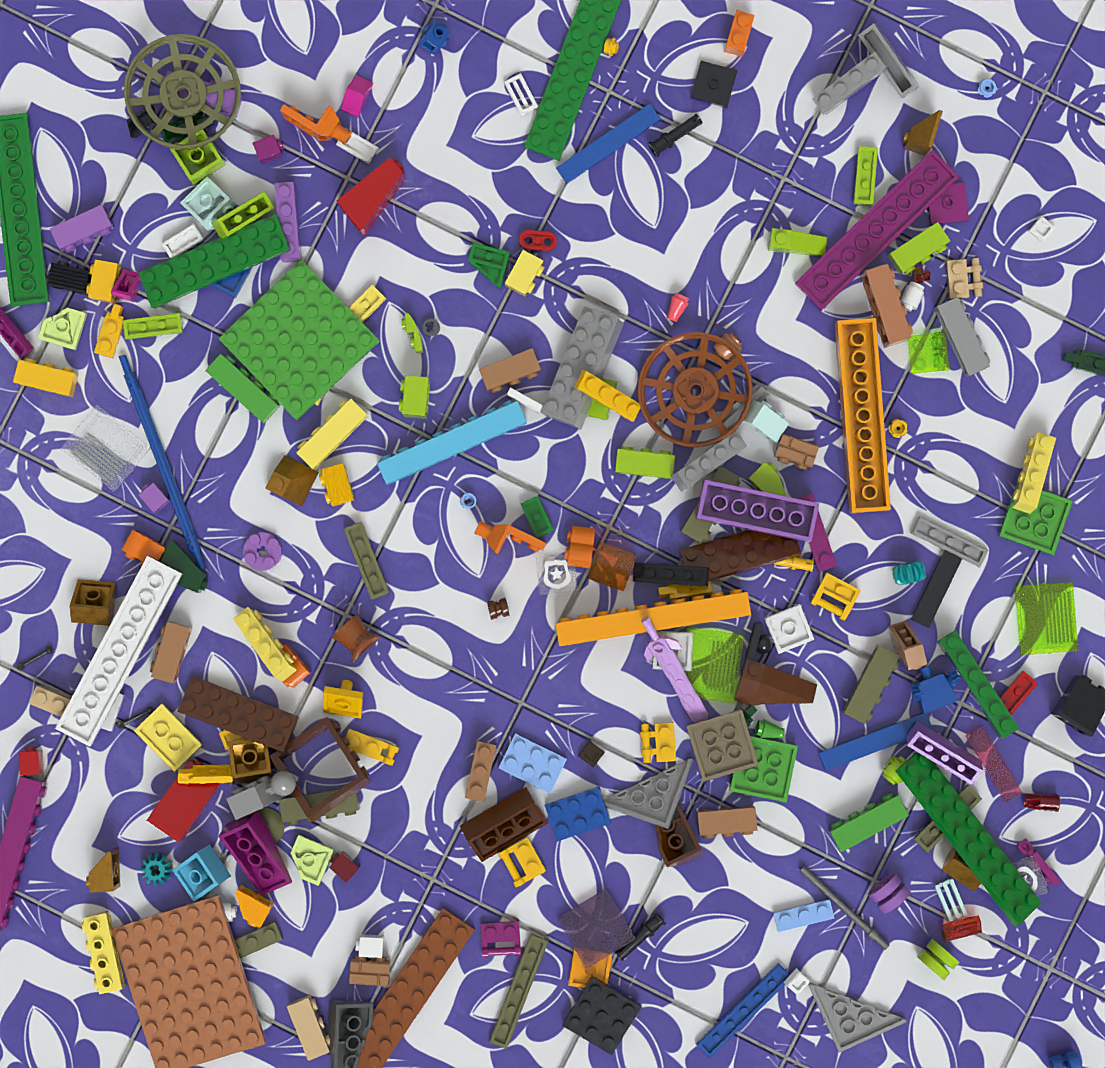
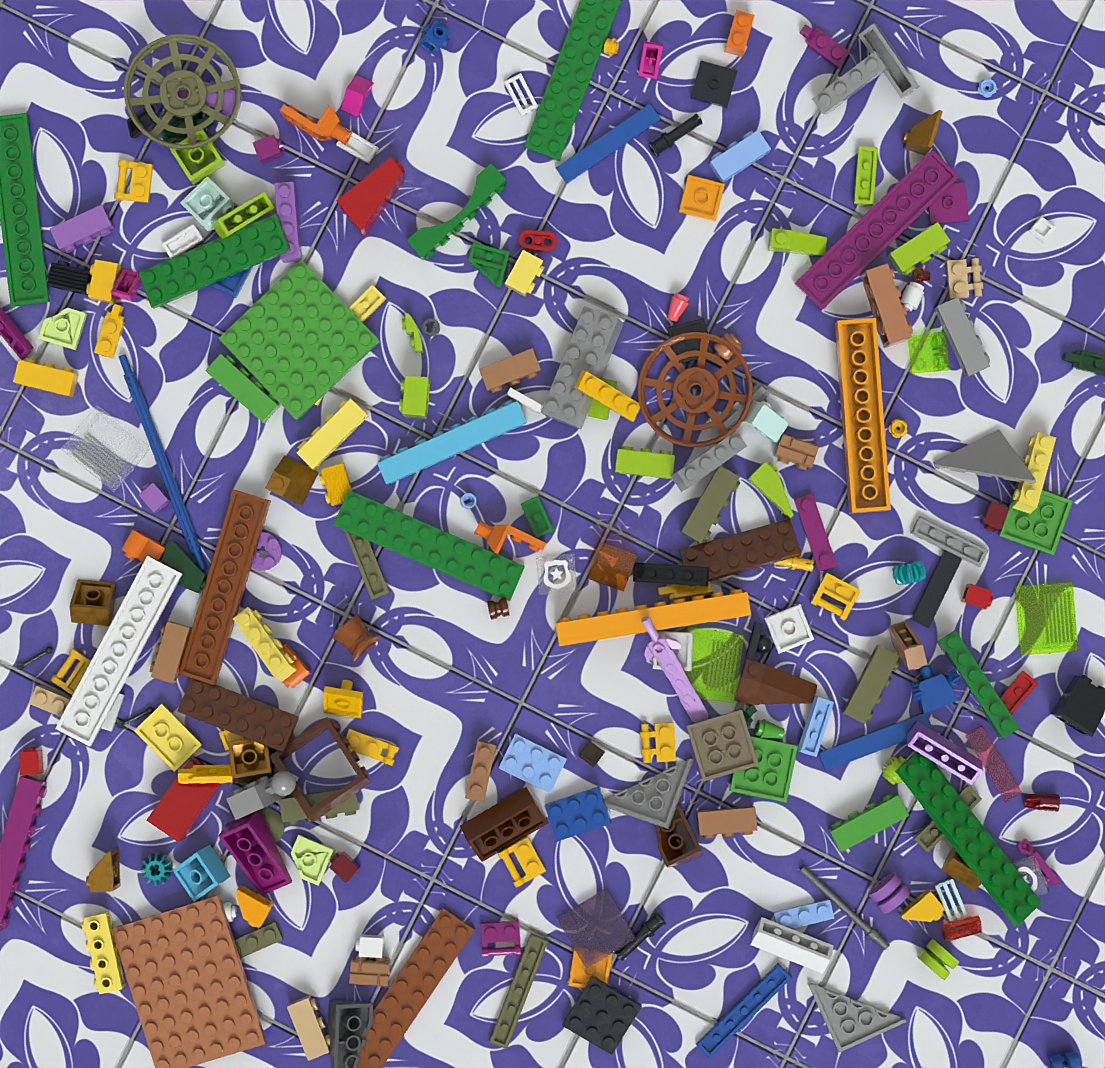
(75, 678): none -> yellow plate
(140, 181): none -> yellow plate
(152, 326): lime plate -> none
(224, 587): none -> dark orange plate
(428, 545): none -> green plate
(429, 238): none -> green arch
(581, 546): orange brick -> none
(650, 60): none -> dark pink slope
(692, 344): none -> black plate
(701, 198): none -> light orange tile
(739, 156): none -> light blue brick
(757, 511): medium lavender brick -> none
(792, 945): none -> white brick
(797, 981): white tile -> none
(815, 726): none -> light blue plate
(824, 46): none -> magenta hinge
(923, 908): none -> yellow slope
(977, 597): none -> red brick
(988, 458): none -> light grey tile
(994, 516): none -> dark red brick

